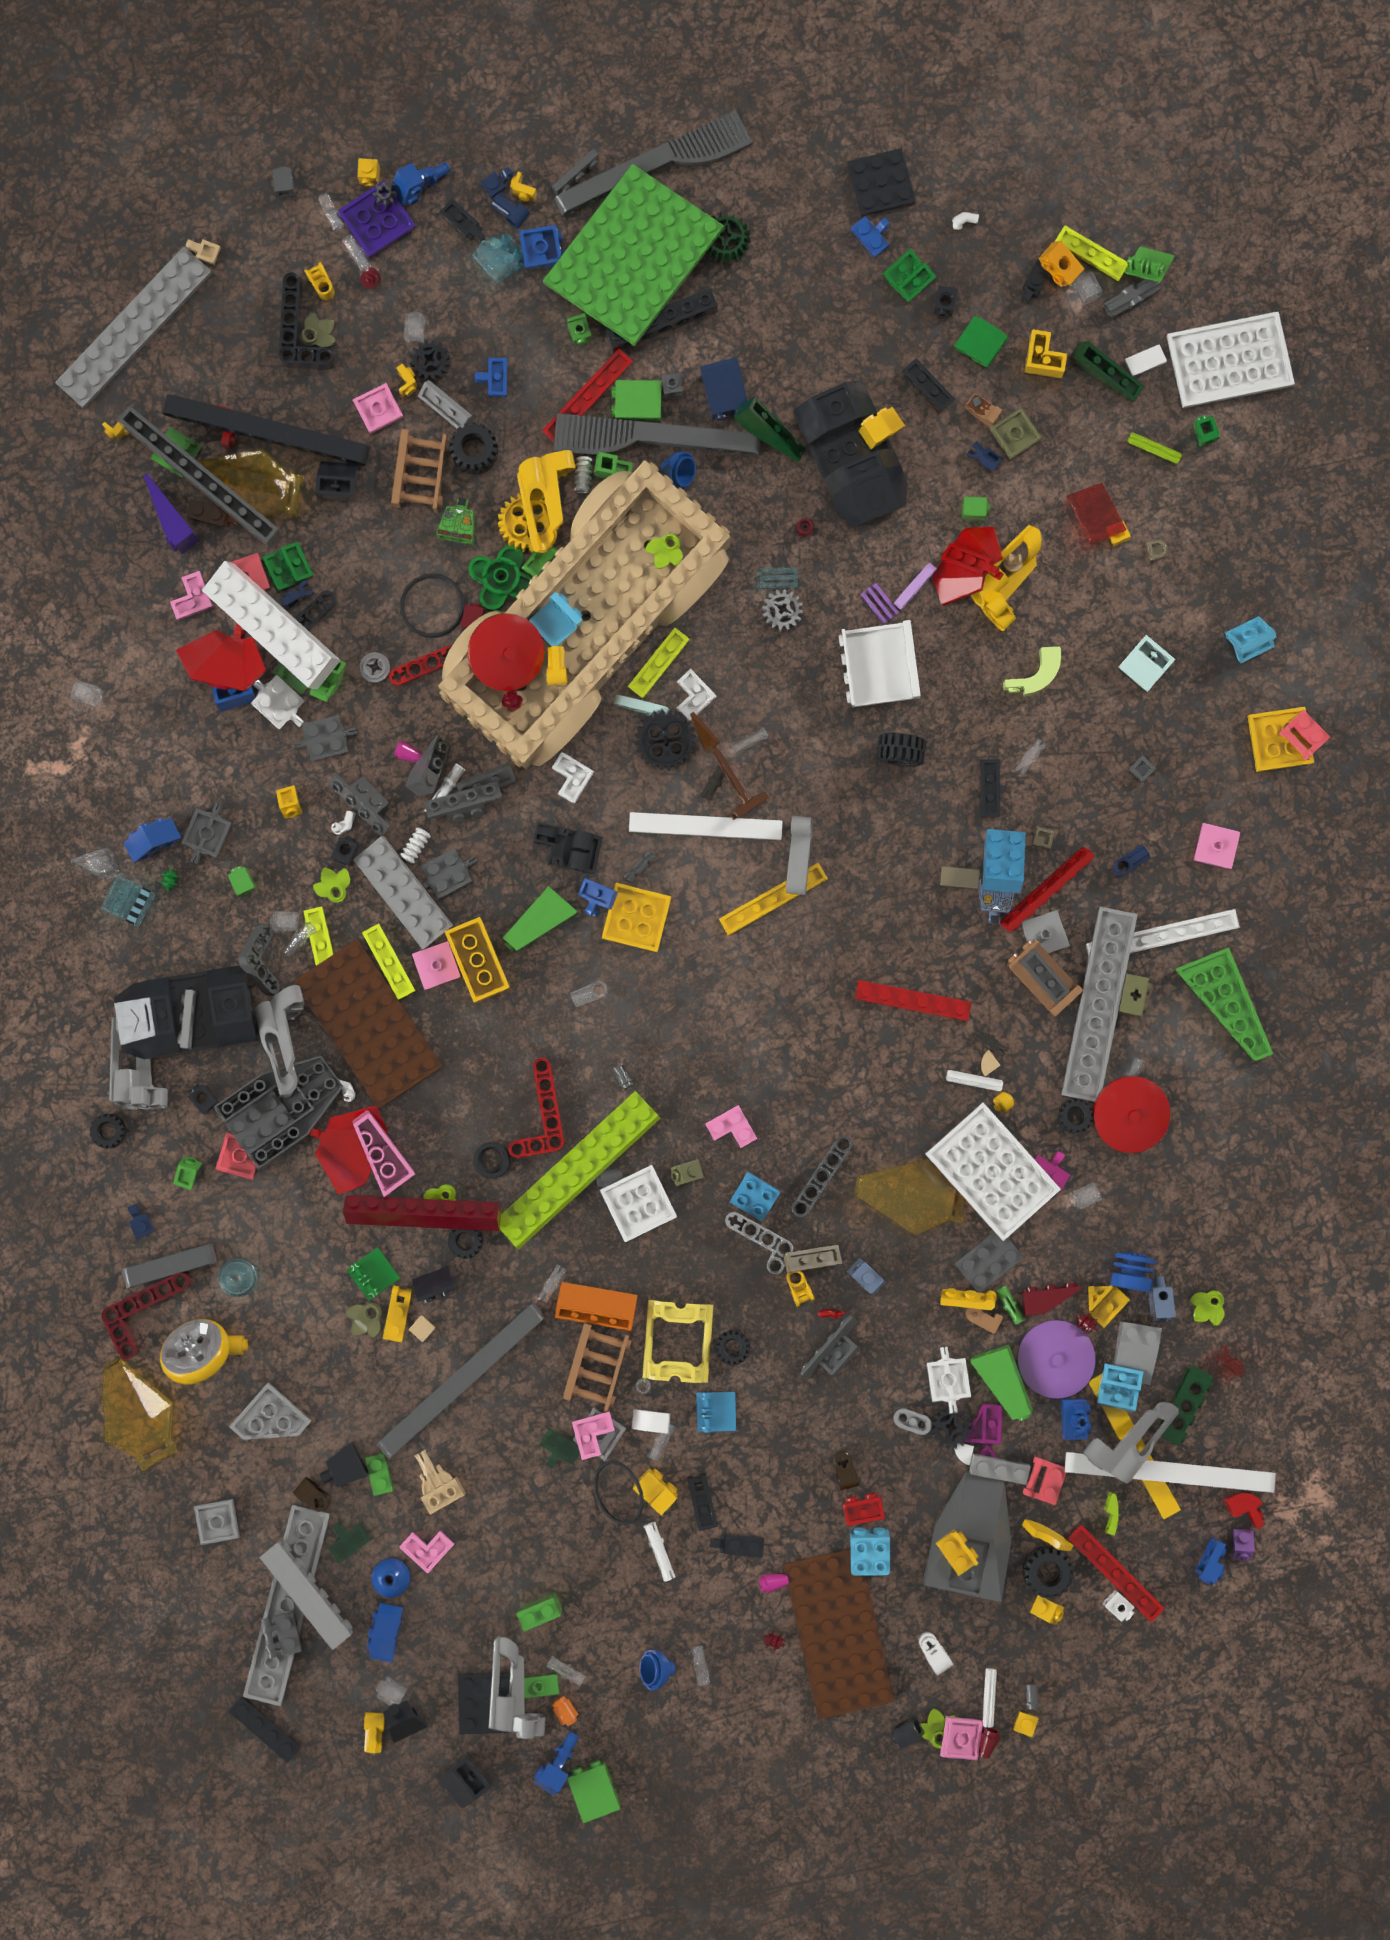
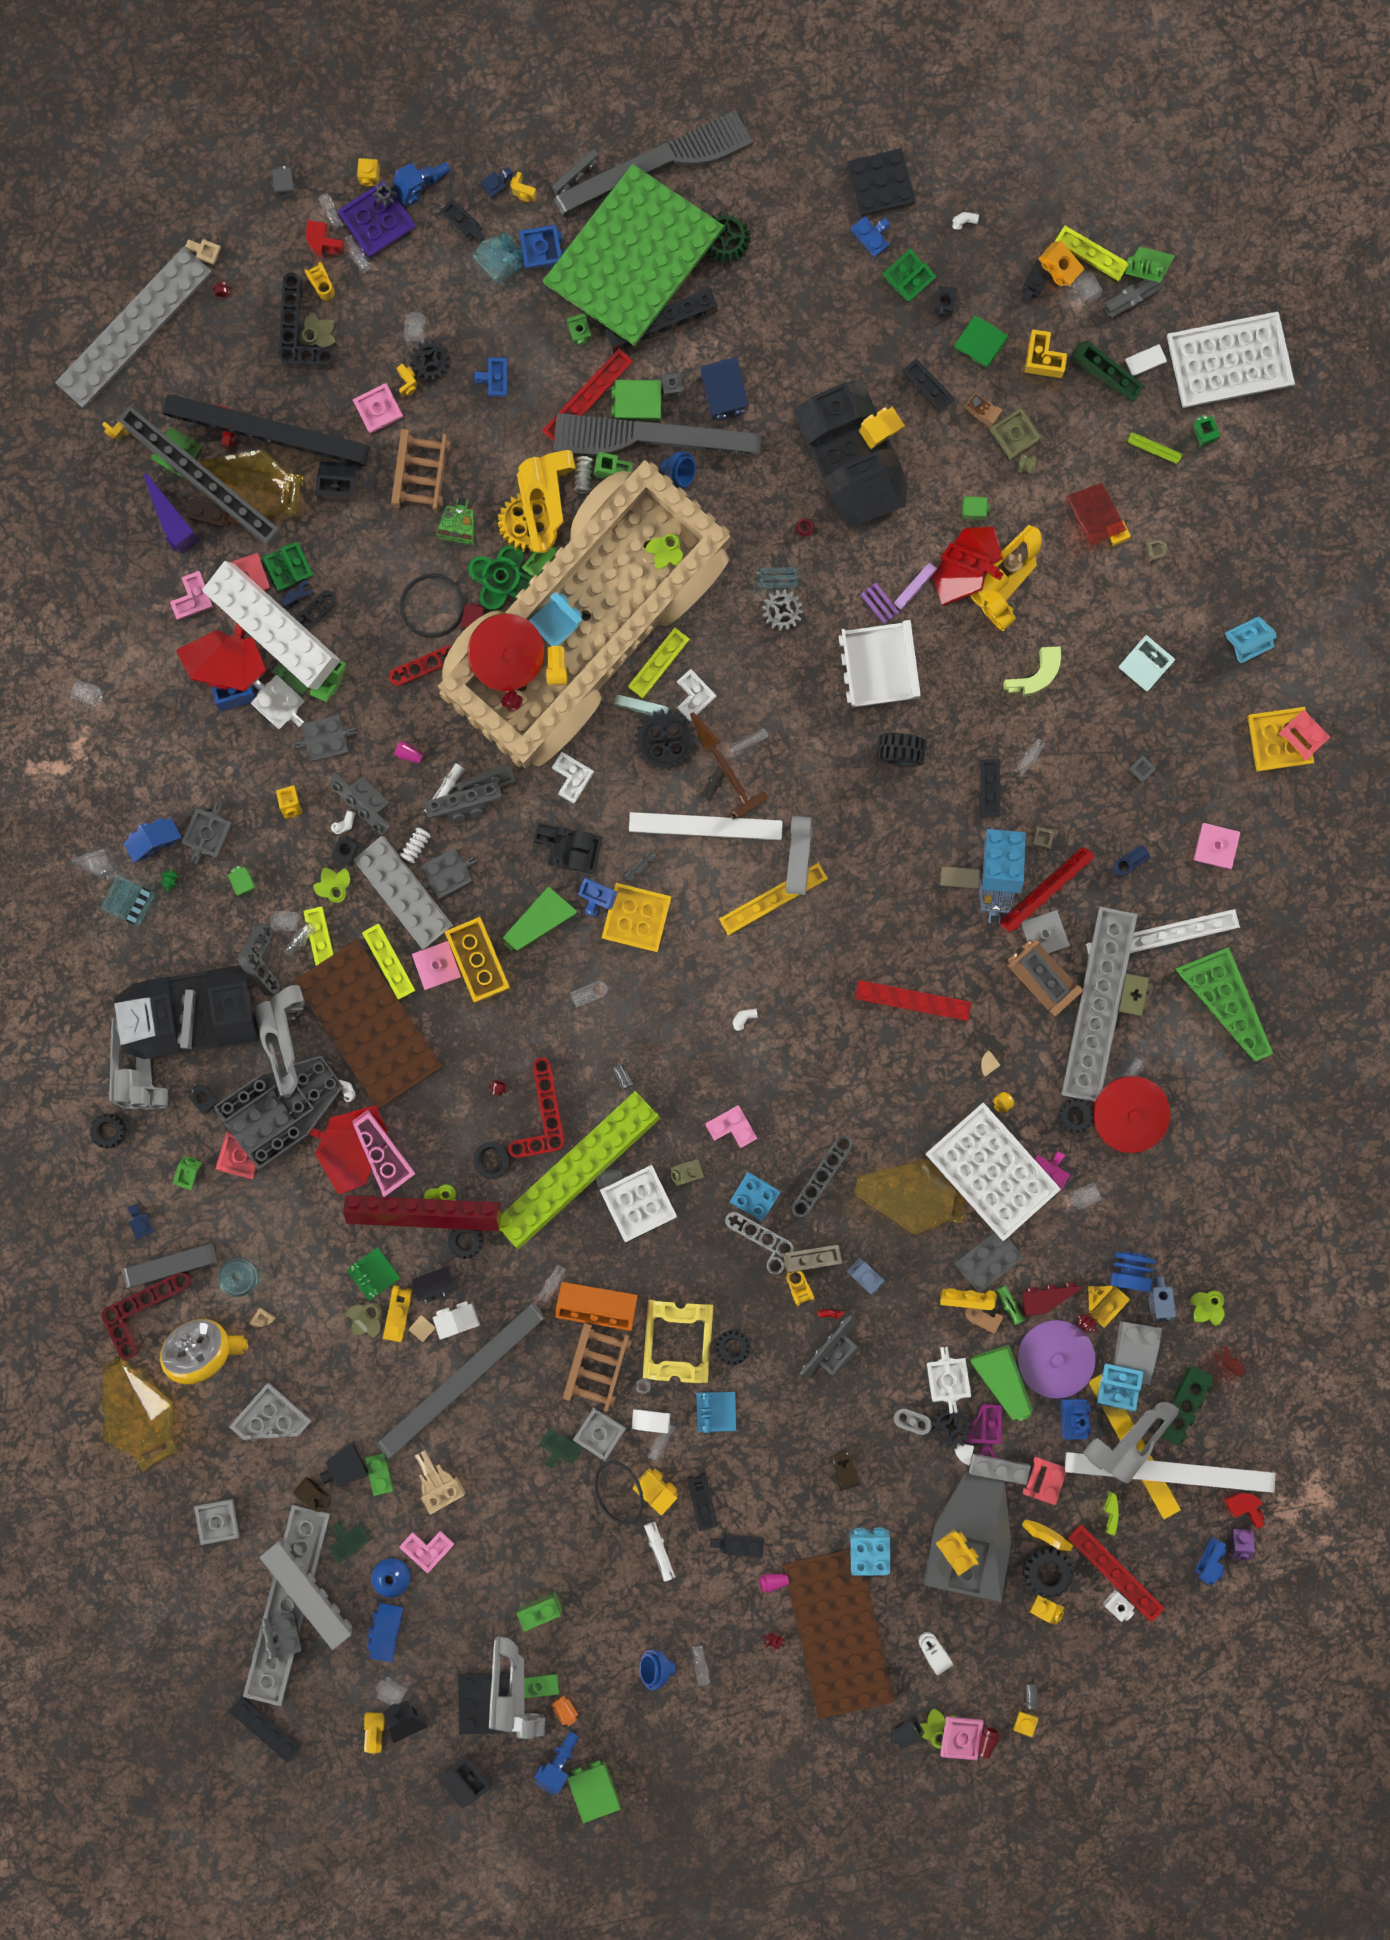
(222, 289): none -> dark red plate
(262, 1318): none -> tan tile
(319, 243): none -> red brick
(370, 278): dark red wheel -> none
(371, 659): light grey gear -> none
(428, 768): dark grey slope -> none
(444, 405): light grey plate -> none
(456, 1320): none -> white brick
(469, 433): black tyre -> none
(498, 1087): none -> dark red plate
(515, 213): dark blue piece -> none
(566, 1671): clear pin -> none
(587, 1430): bright pink plate -> none
(742, 1017): none -> white arm
(763, 424): dark green slope -> none
(863, 1510): red bracket -> none
(974, 1080): white axle -> none
(986, 456): dark blue plate -> none
(989, 1697): white axle -> none
(1026, 463): none -> olive wheel

